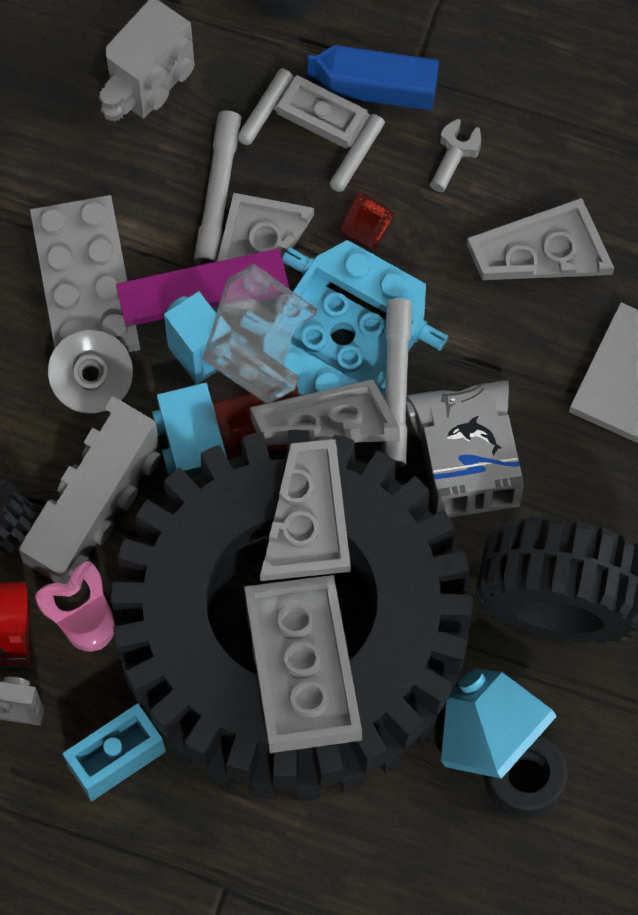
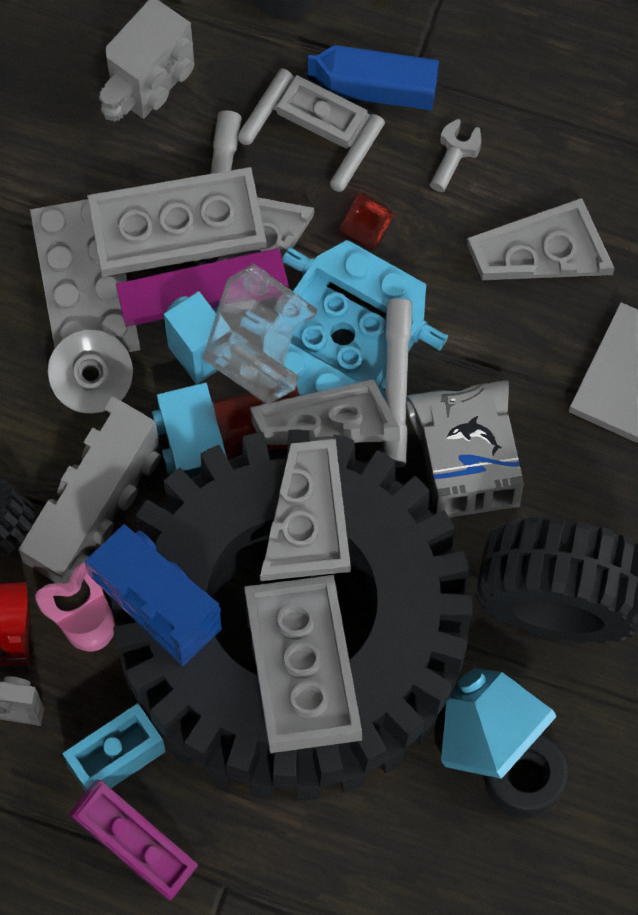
(133, 839): none -> magenta tile
(155, 593): none -> blue wedge
(176, 221): none -> light grey plate

